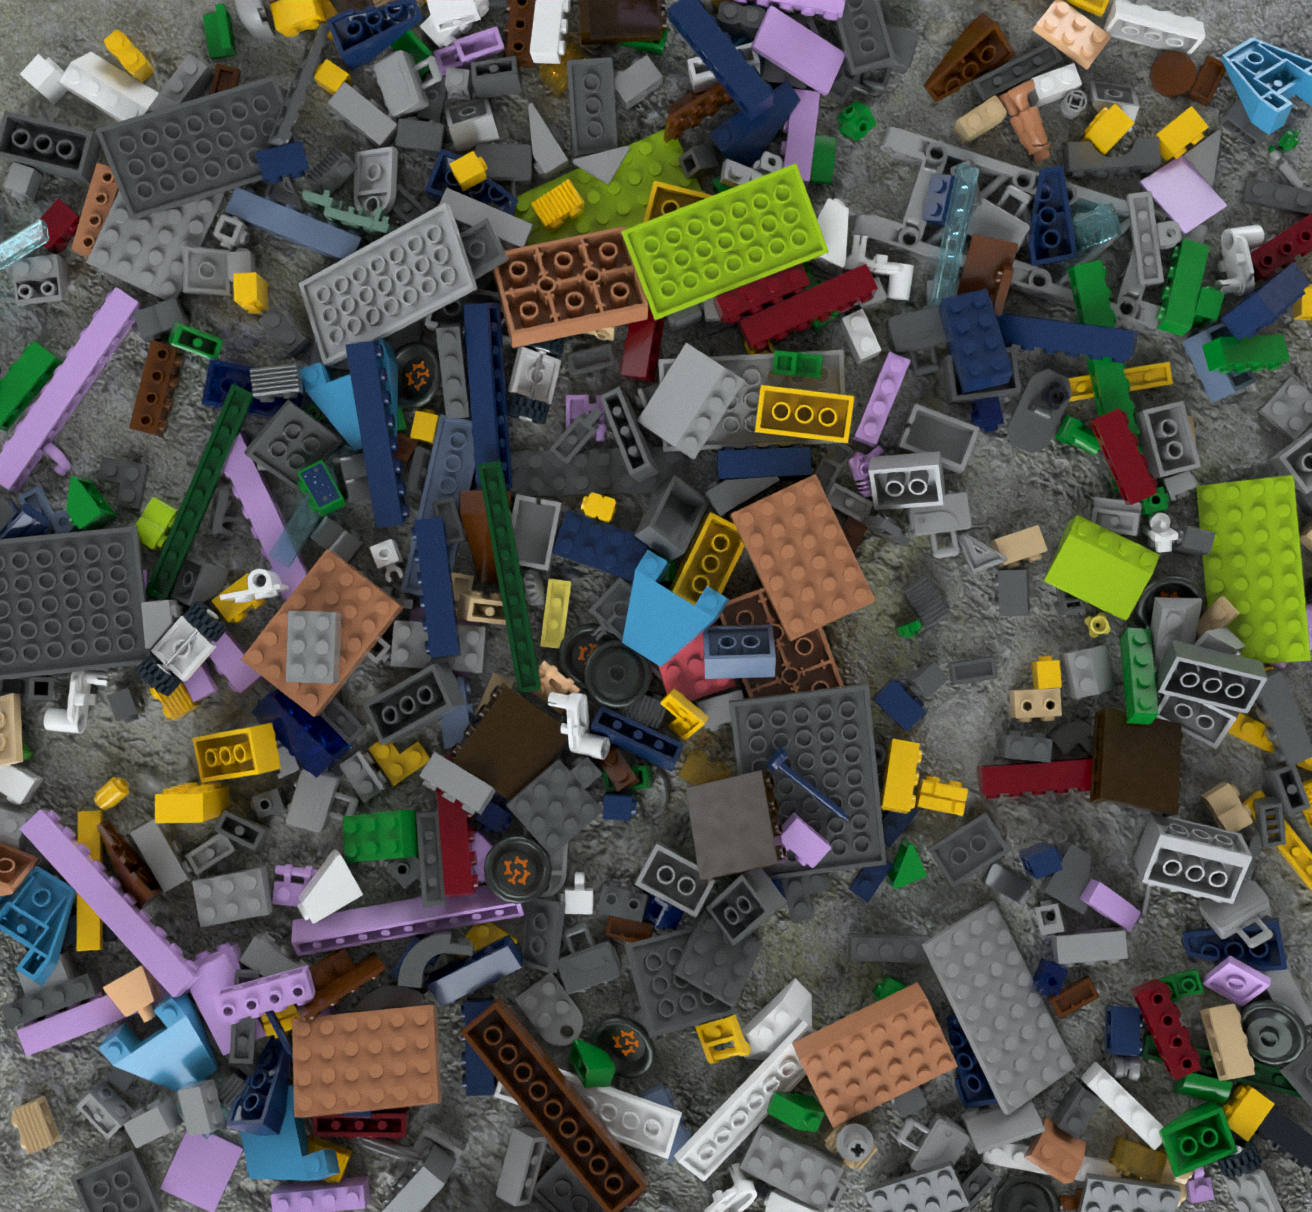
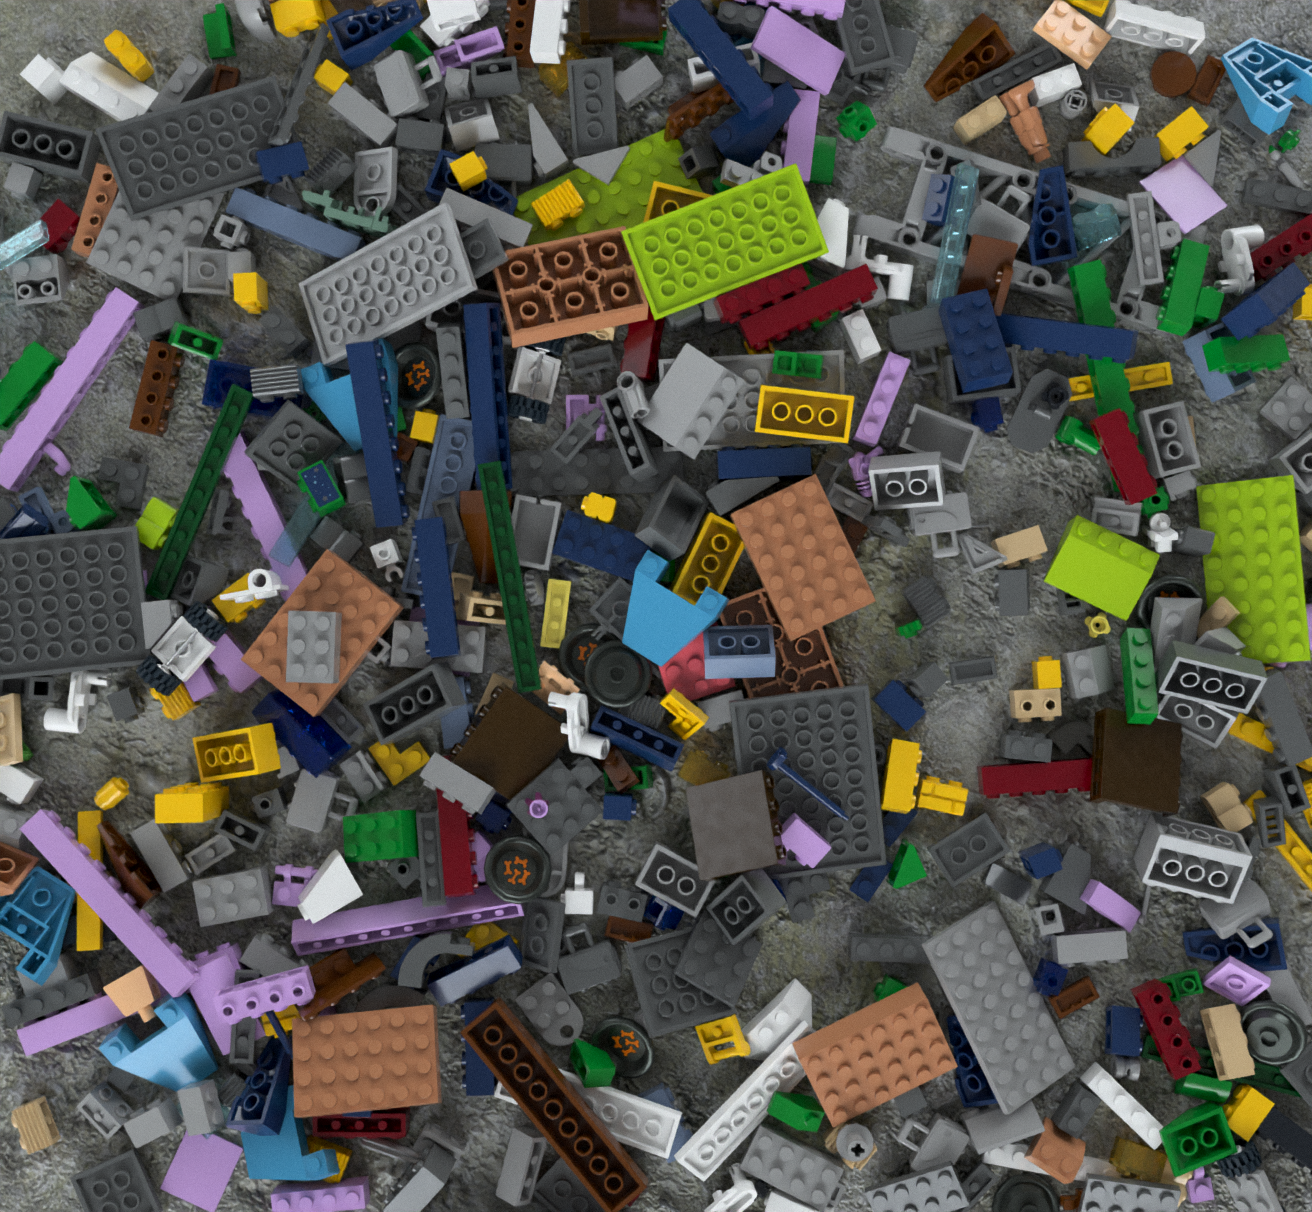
(538, 807): none -> lavender piece
(633, 395): none -> light grey piece

